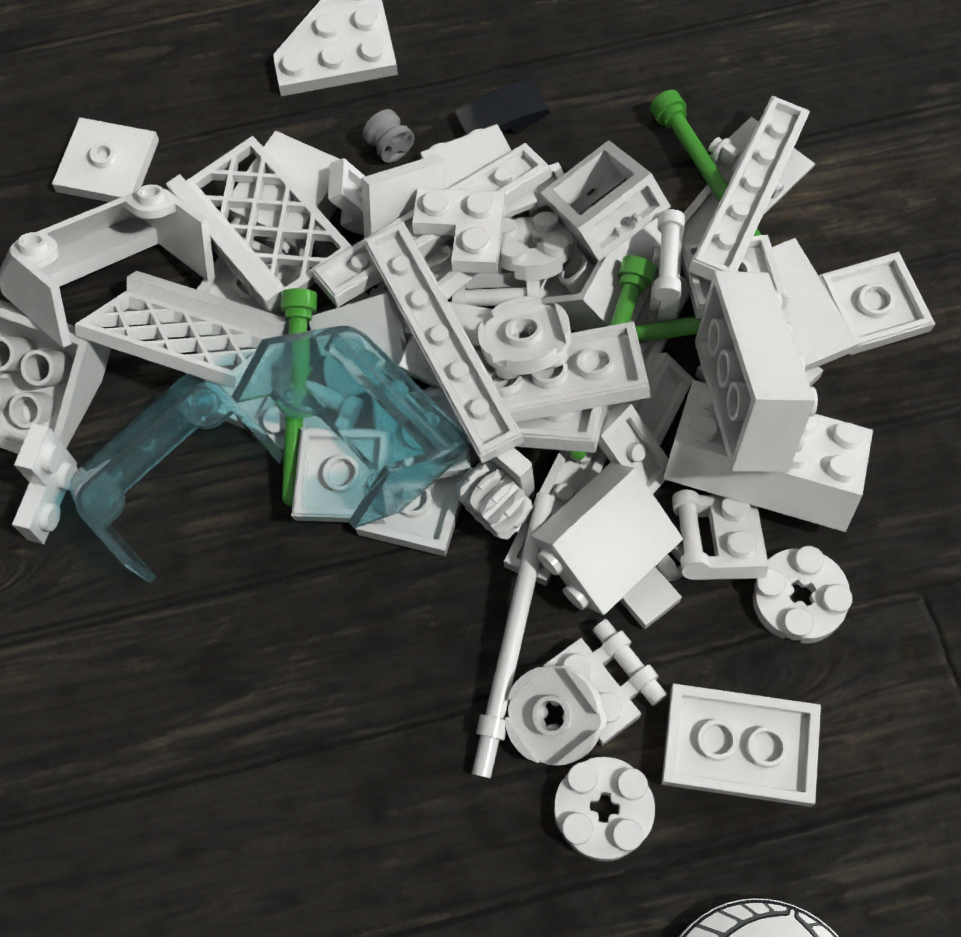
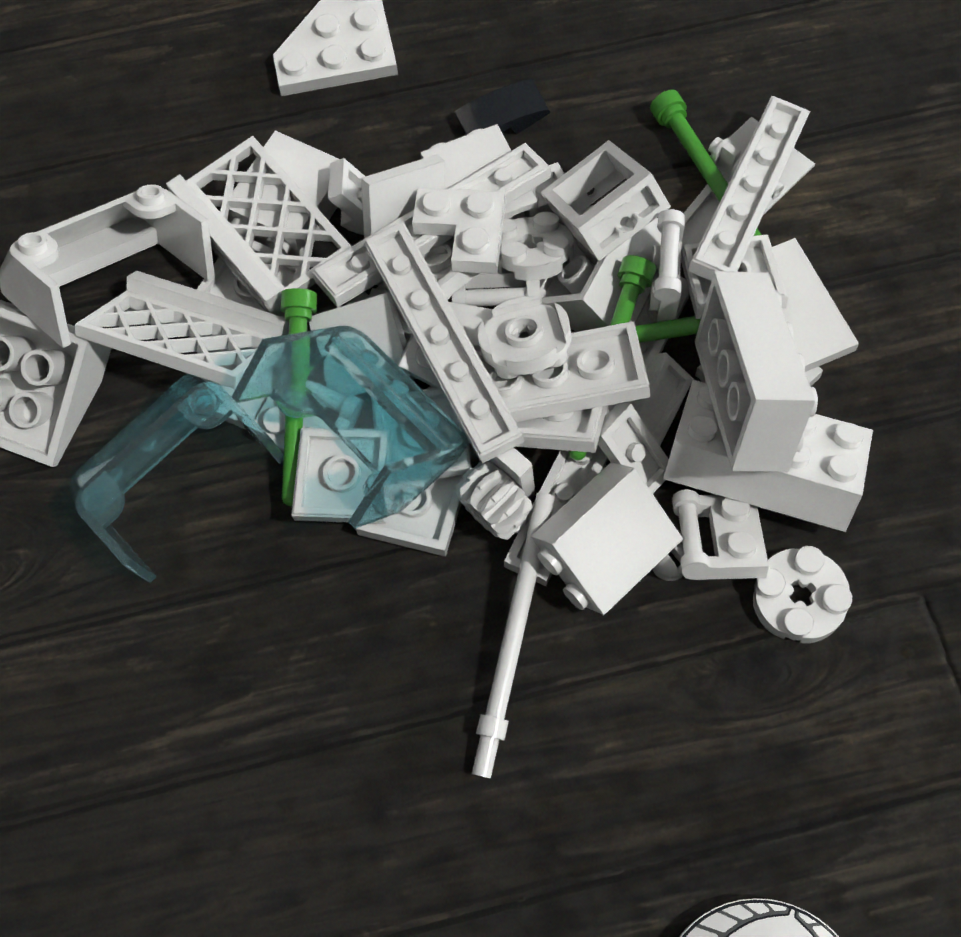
(49, 470): white plate -> none
(105, 160): white plate -> none
(387, 134): light grey wheel -> none
(582, 715): white plate -> none
(615, 698): white plate -> none
(626, 789): white plate -> none
(651, 598): white tile -> none
(742, 745): white plate -> none
(878, 301): white plate -> none

